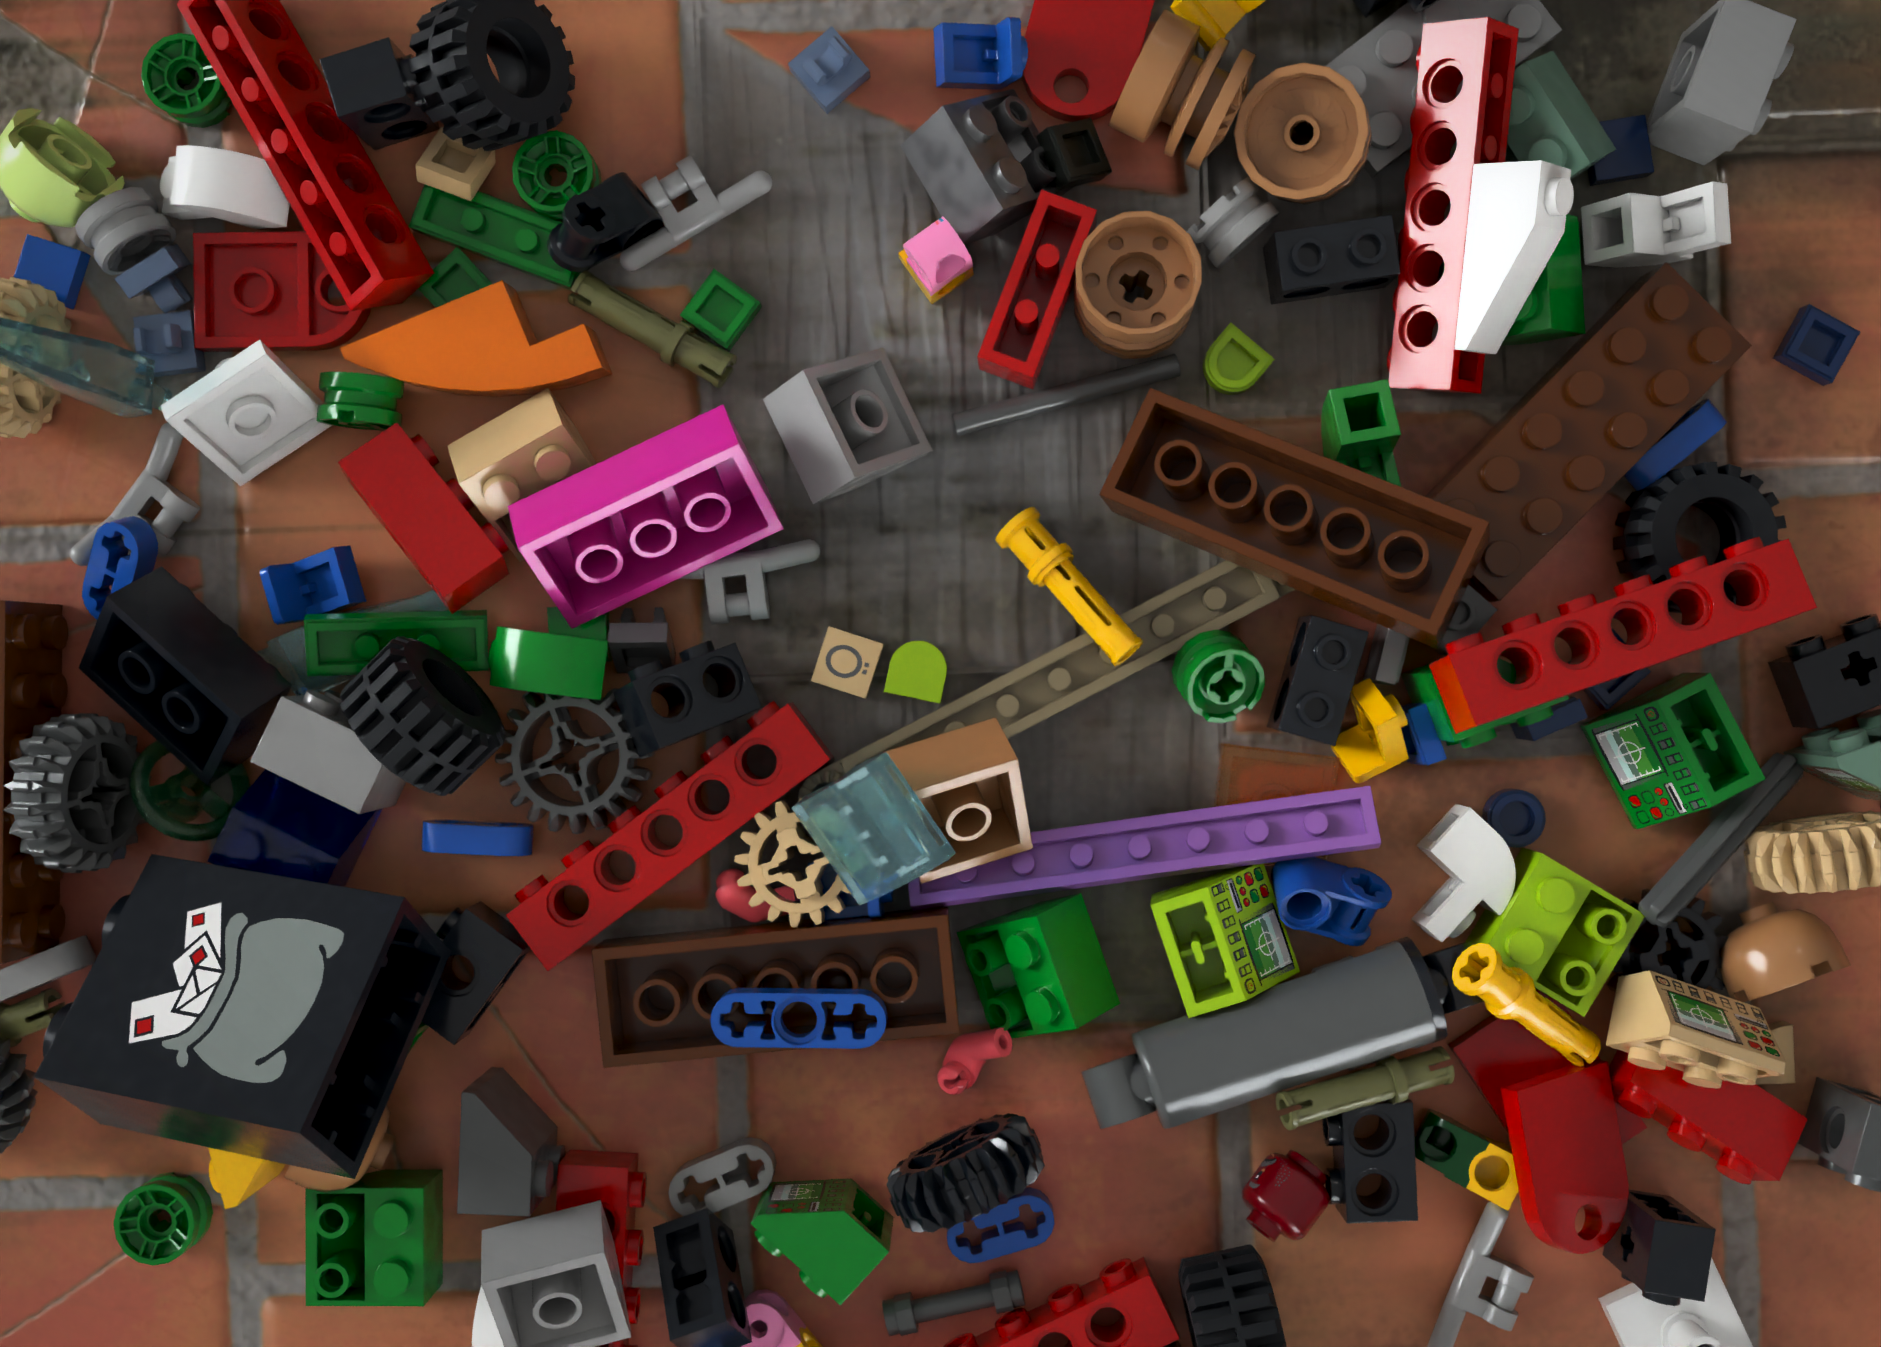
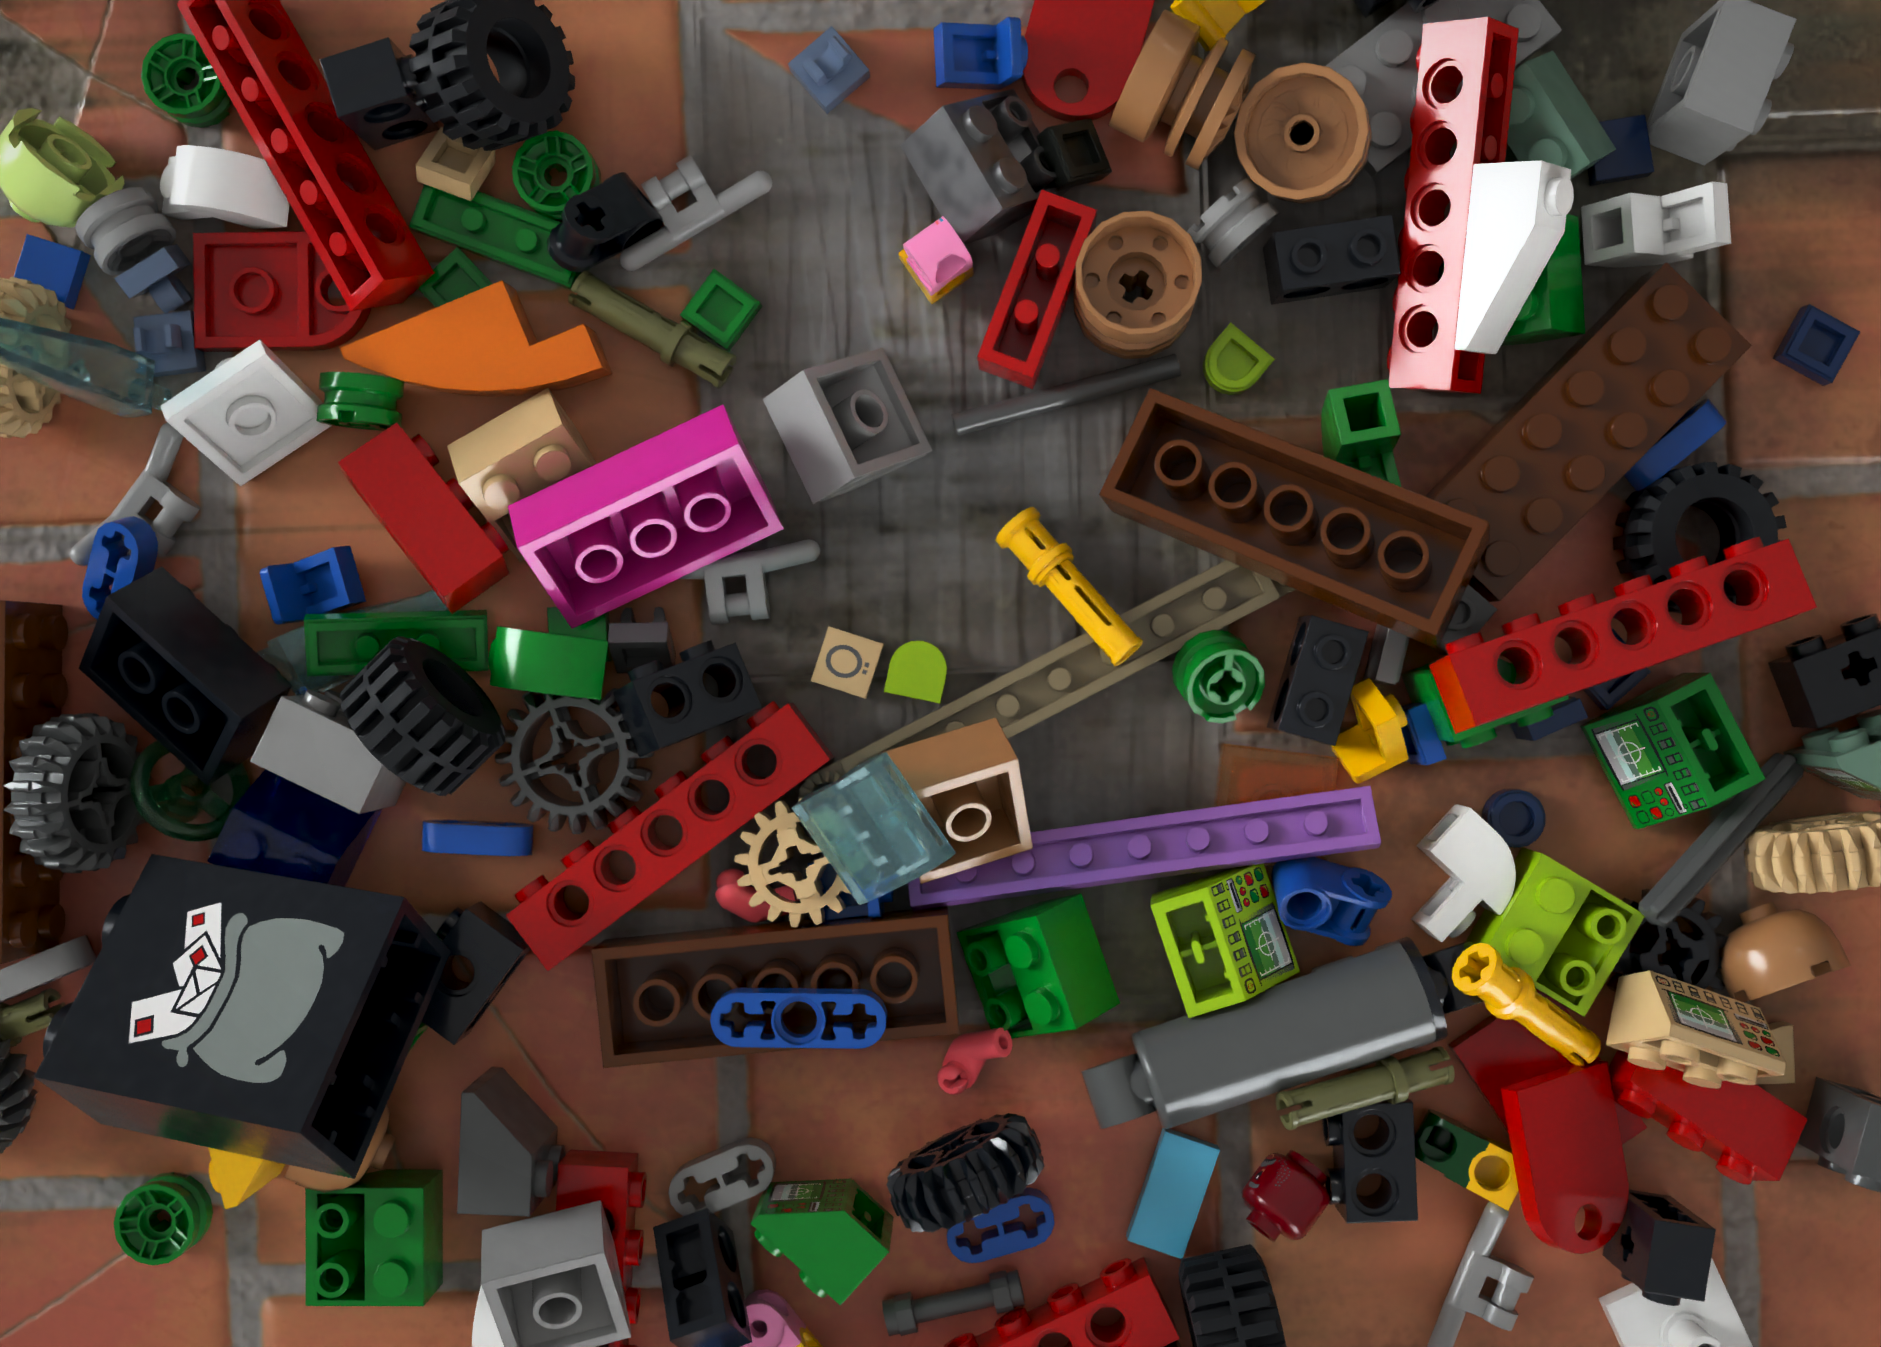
(1172, 1193): none -> medium azure tile

